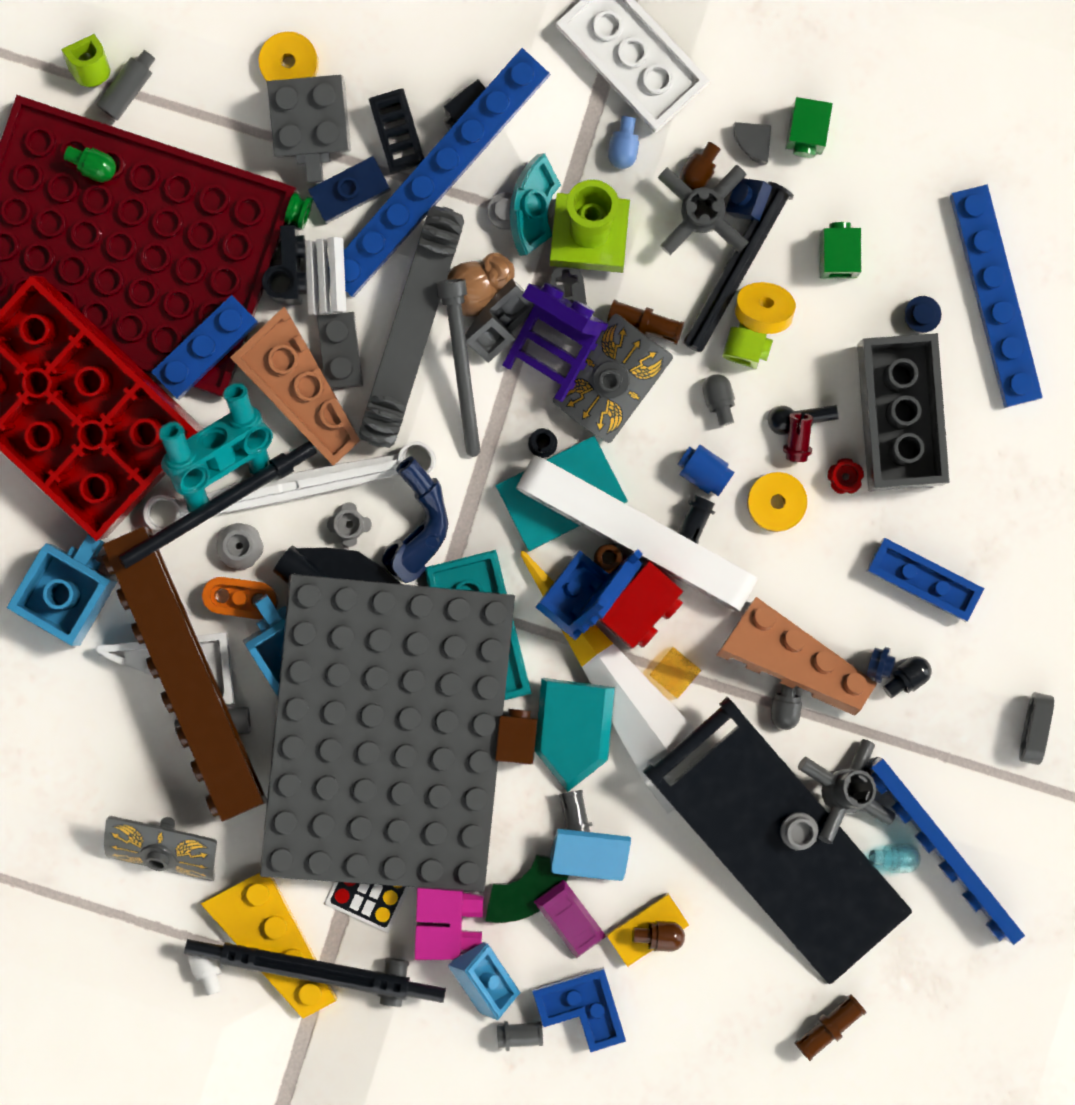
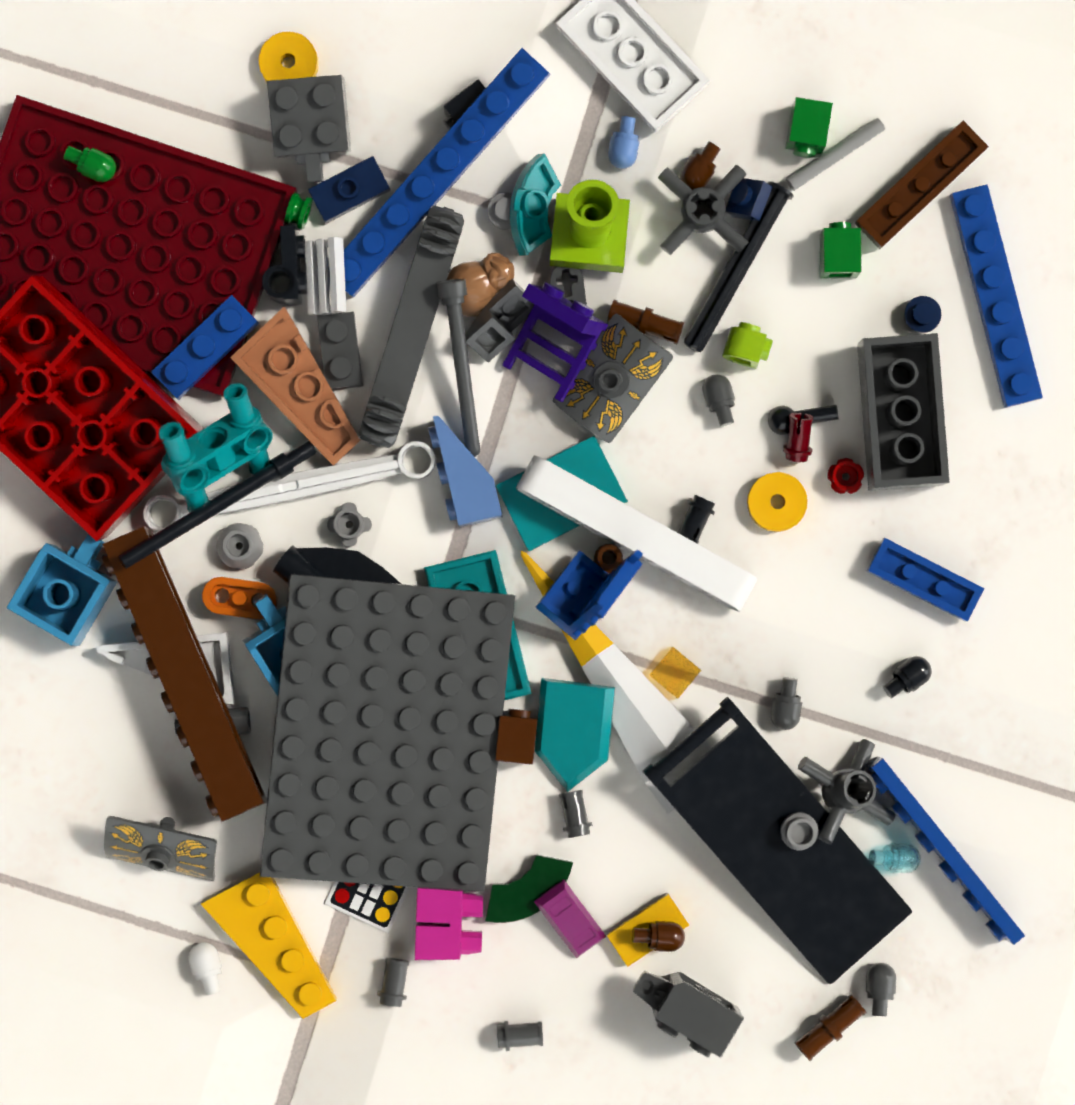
(87, 61): lime plate -> none
(126, 85): dark grey cylinder -> none
(315, 970): black axle -> none
(388, 100): black slope -> none
(409, 556): dark blue piece -> none
(470, 485): none -> medium blue slope
(485, 980): dark azure slope -> none
(546, 451): black pin -> none
(583, 997): blue plate -> none
(589, 854): dark azure slope -> none
(642, 605): red brick -> none
(691, 1010): none -> dark grey hinge
(705, 470): blue brick -> none
(753, 140): dark grey tile -> none
(765, 308): yellow piece -> none
(782, 649): nougat wing -> none
(835, 154): none -> light grey bar
(880, 987): none -> dark grey cylinder
(881, 664): dark blue plate -> none
(921, 184): none -> reddish brown plate
(1036, 728): dark grey beam -> none

